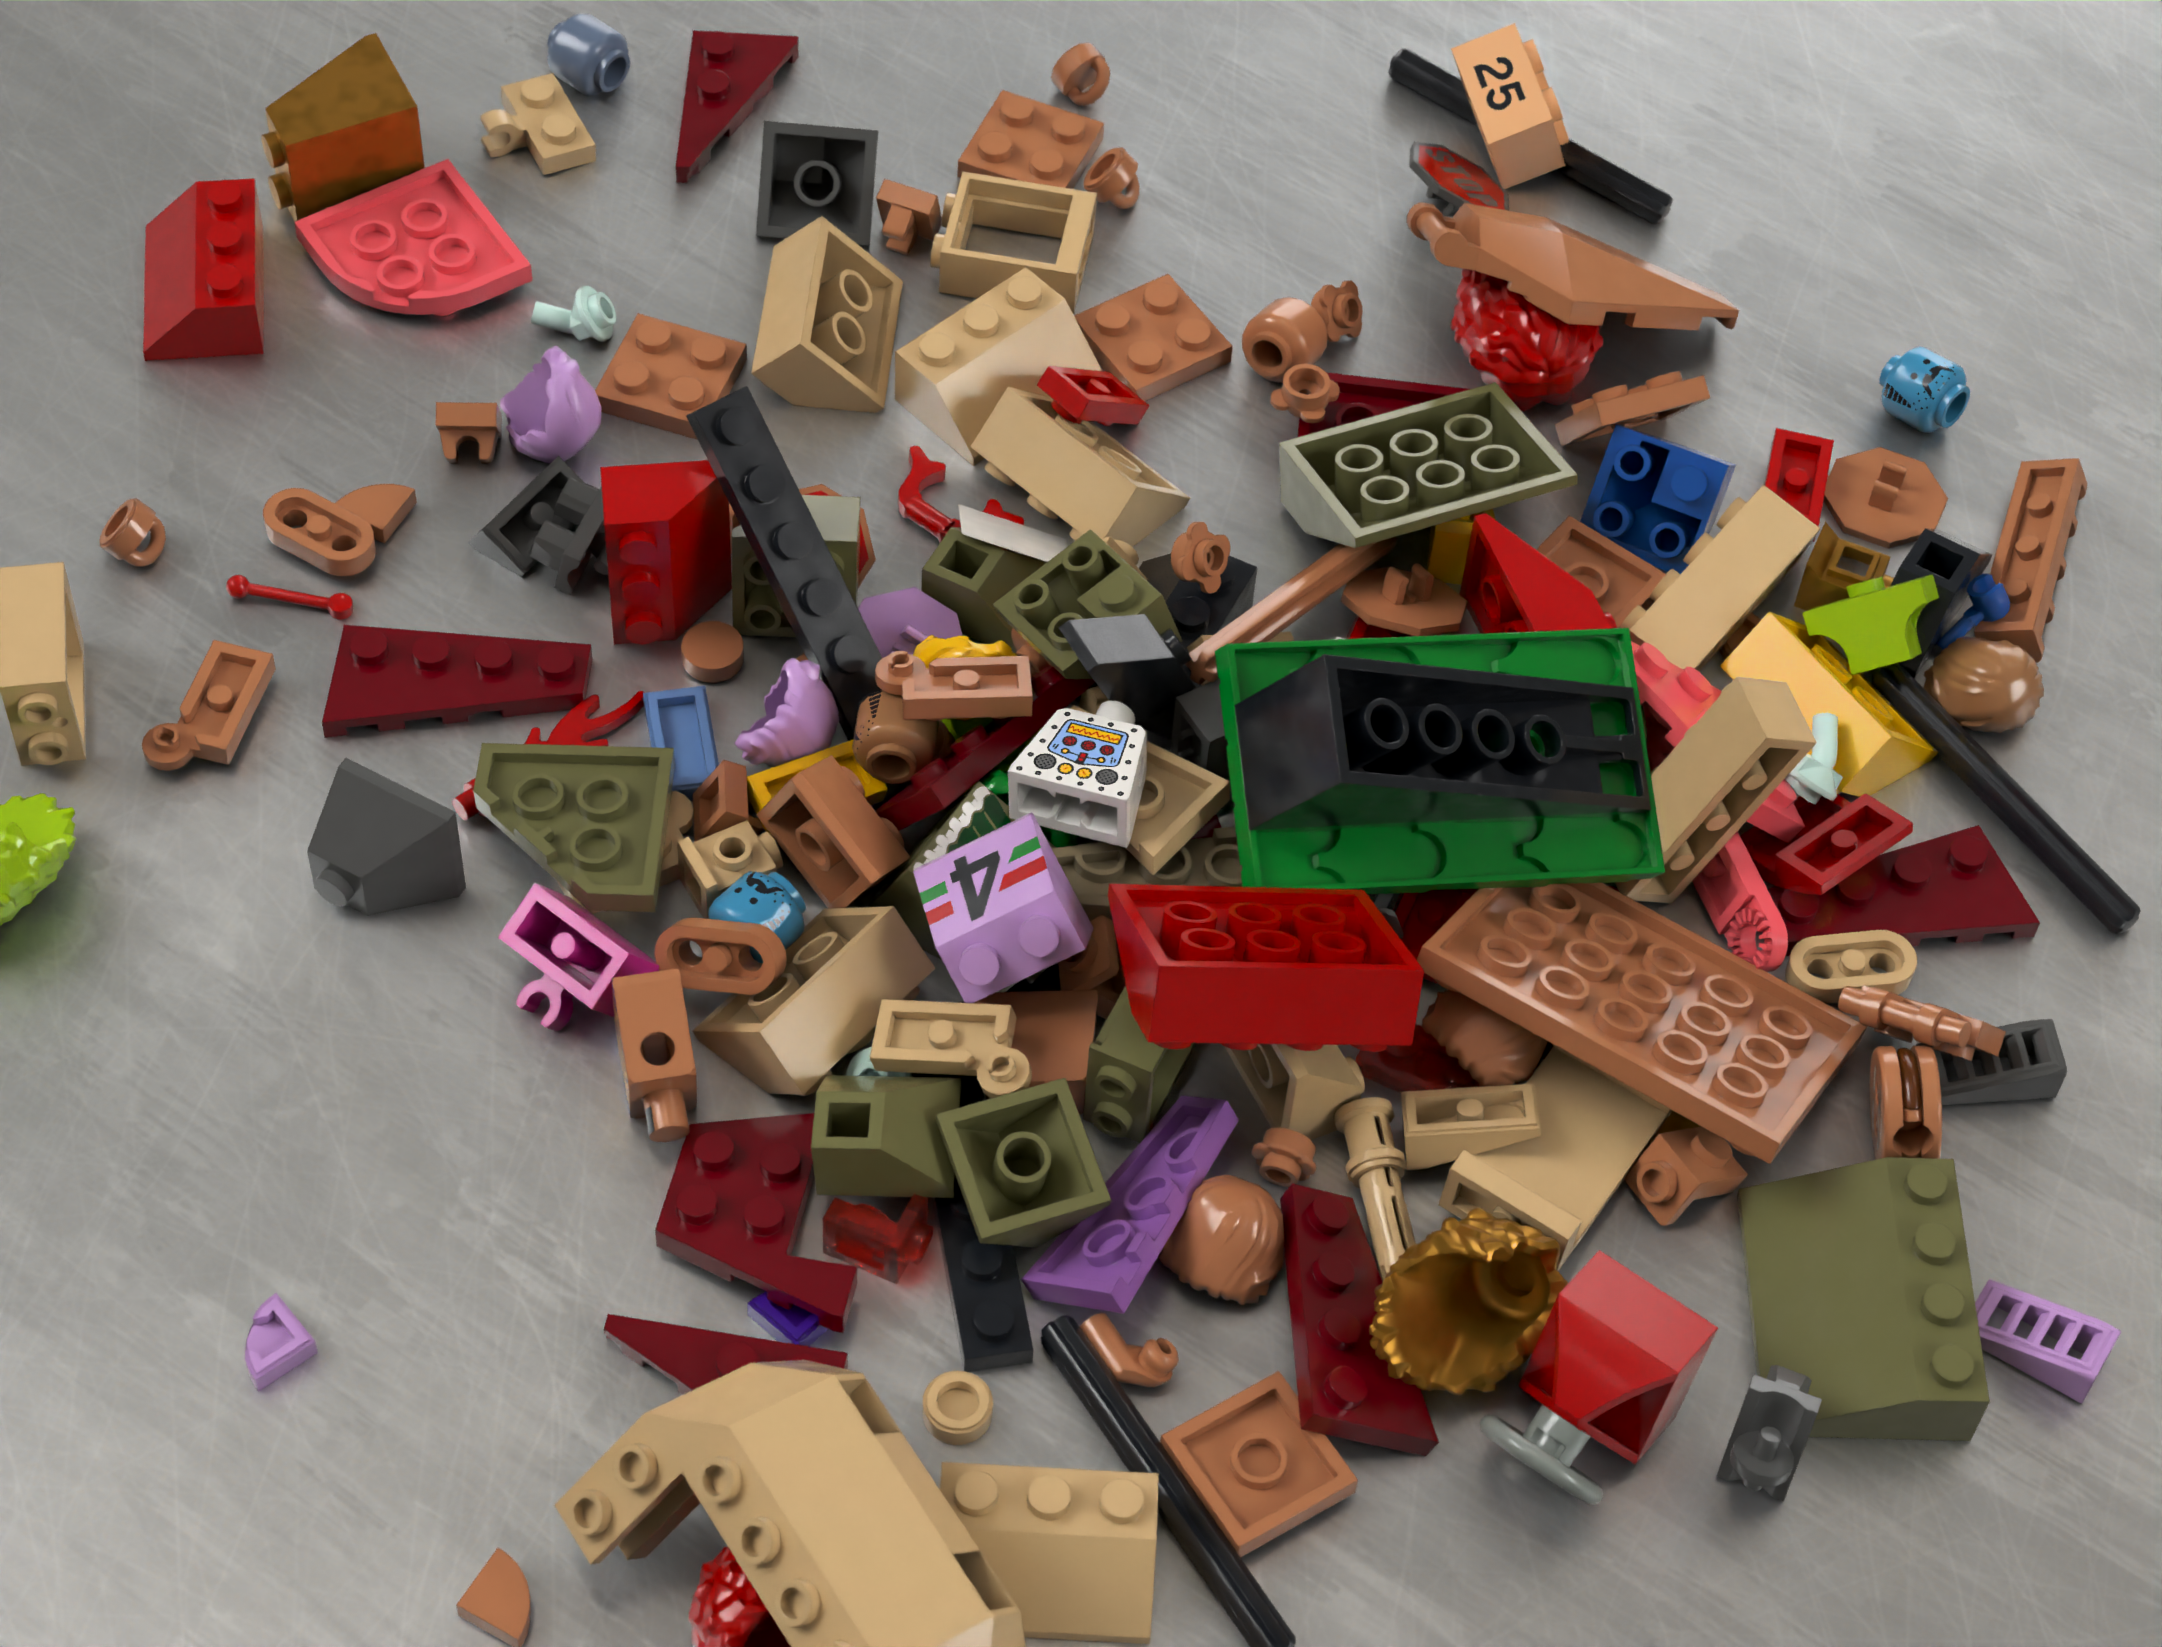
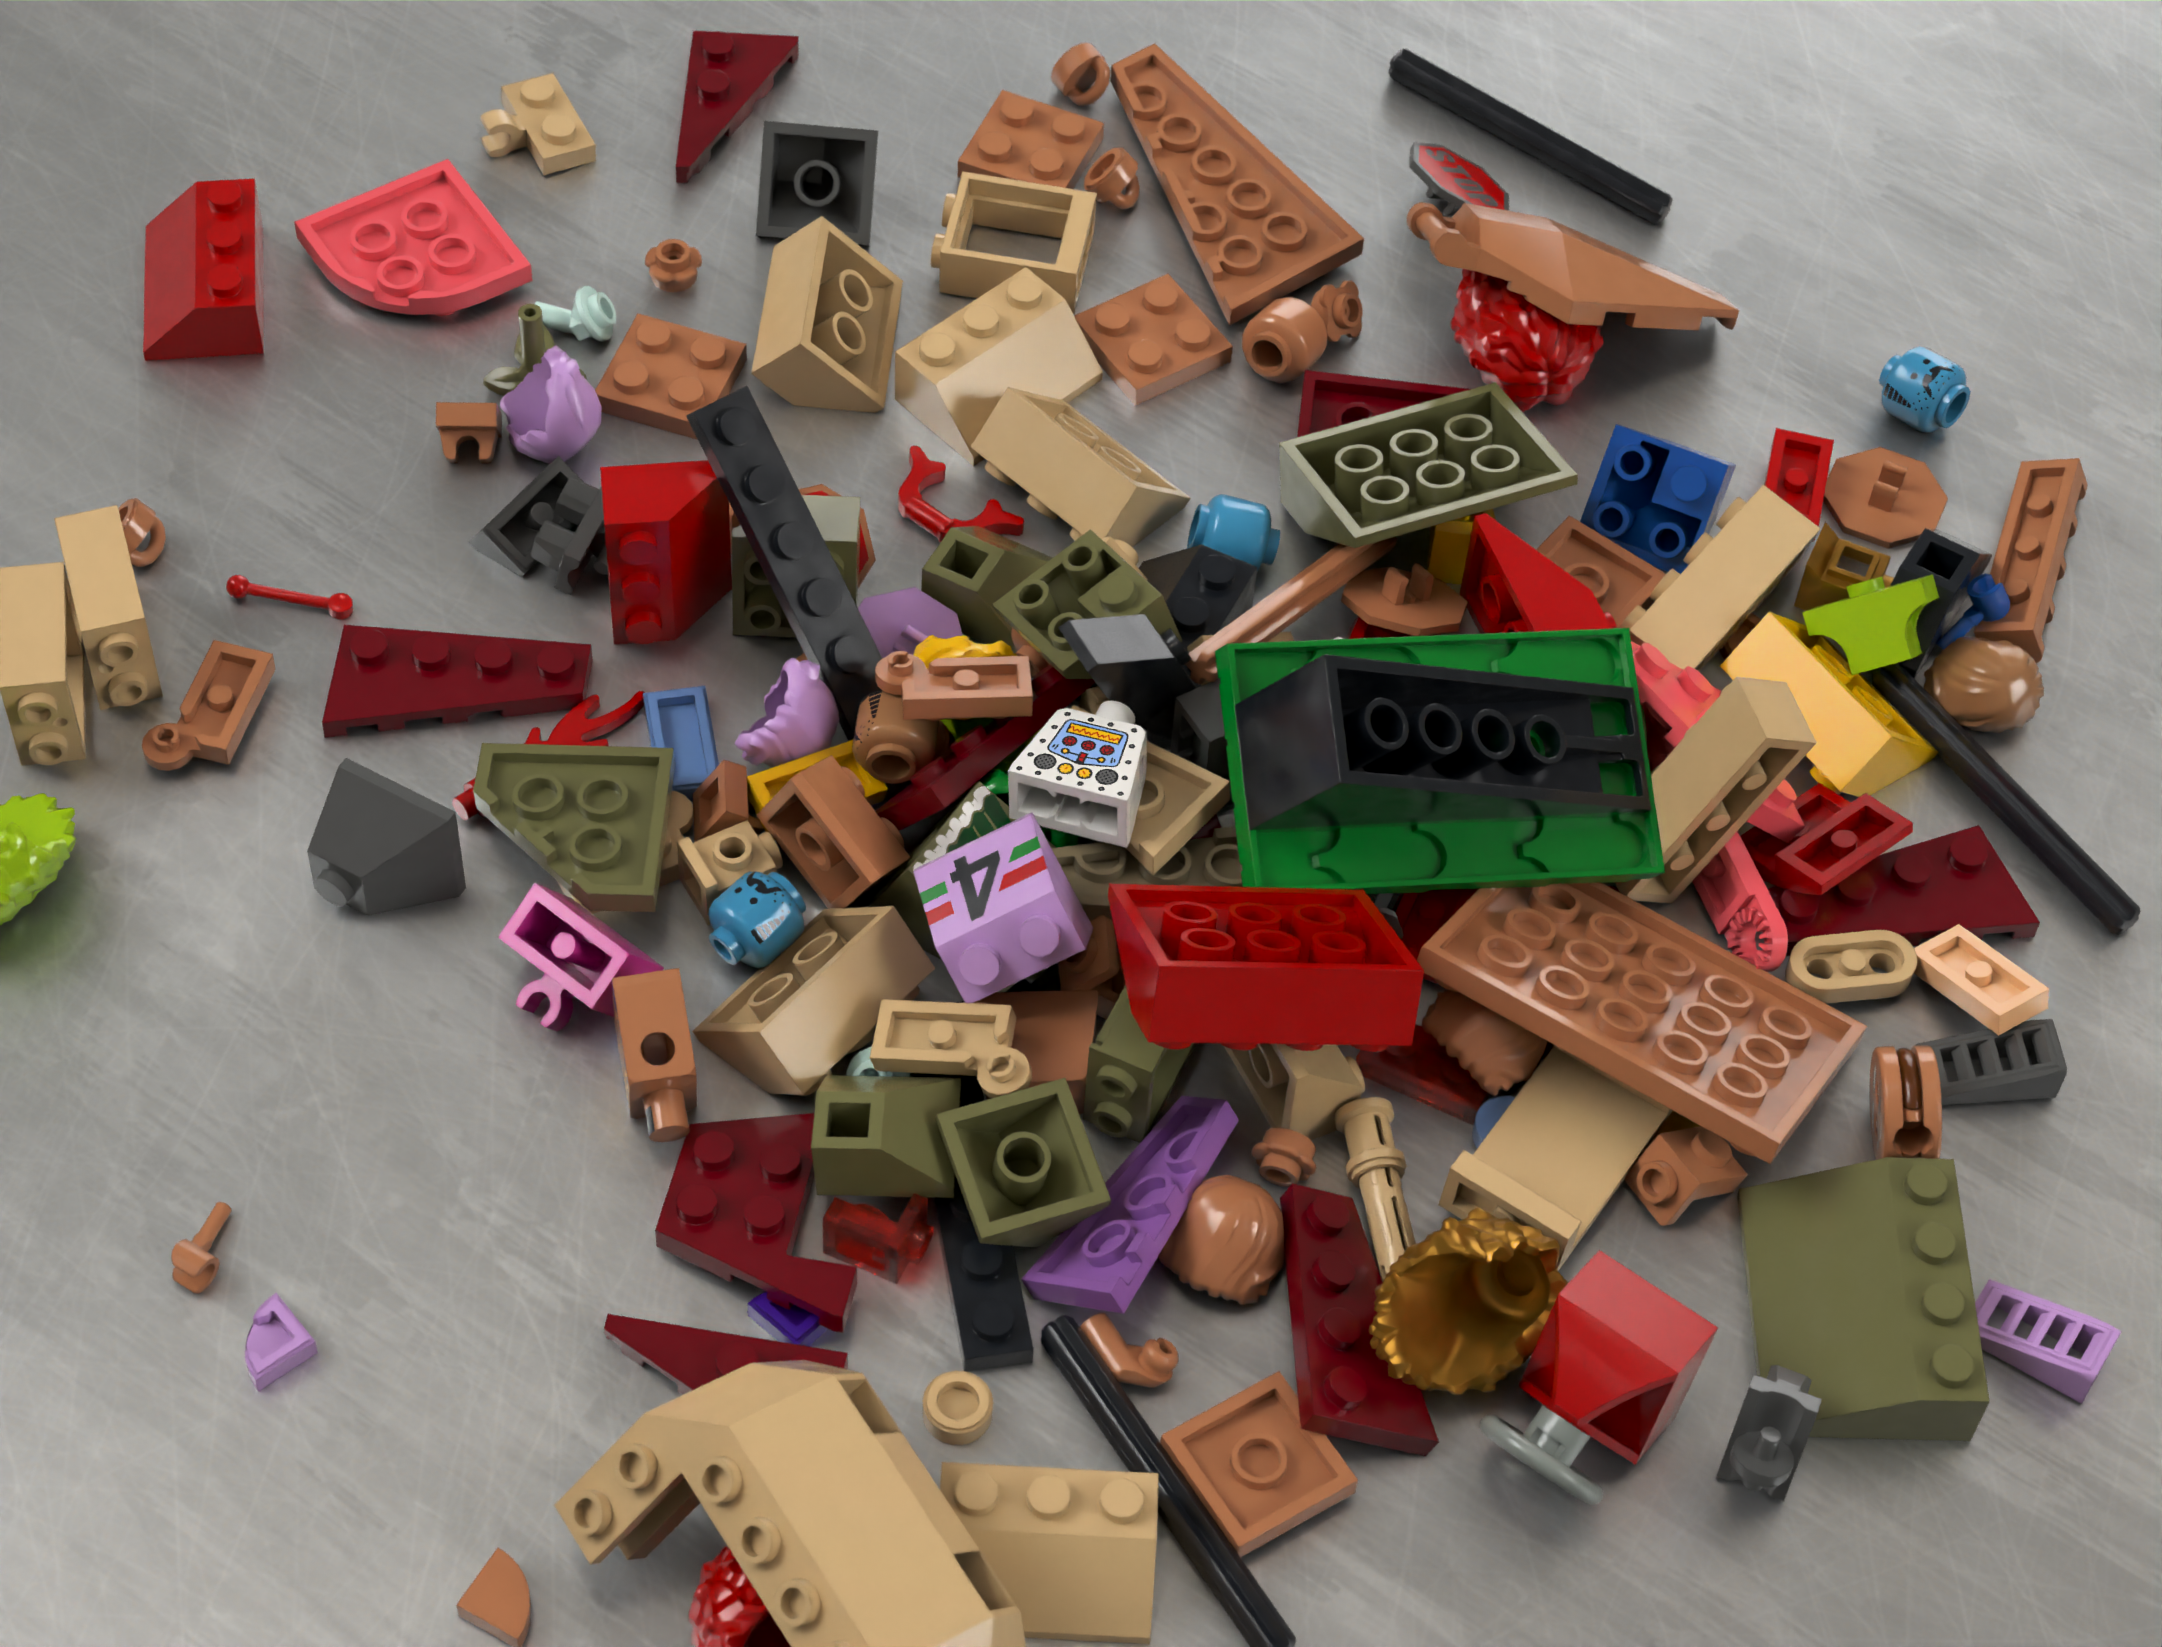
(108, 607): none -> tan window
(192, 1262): none -> nougat hand
(328, 536): nougat plate -> none
(342, 132): pearl gold slope -> none
(381, 506): nougat tile -> none
(529, 349): none -> olive plant
(588, 54): sand blue head -> none
(673, 265): none -> nougat plate
(712, 651): nougat tile -> none
(725, 957): nougat plate -> none
(907, 214): nougat tile -> none
(1009, 534): white sticker -> none
(1091, 396): red plate -> none
(1200, 557): nougat plate -> none
(1236, 529): none -> dark azure head
(1237, 202): none -> nougat wing
(1305, 392): nougat plate -> none
(1469, 1119): tan slope -> none
(1512, 105): light nougat brick -> none
(1631, 408): nougat plate -> none
(1815, 772): light aqua plate -> none
(1925, 1022): nougat plate -> none
(1980, 980): none -> light nougat plate

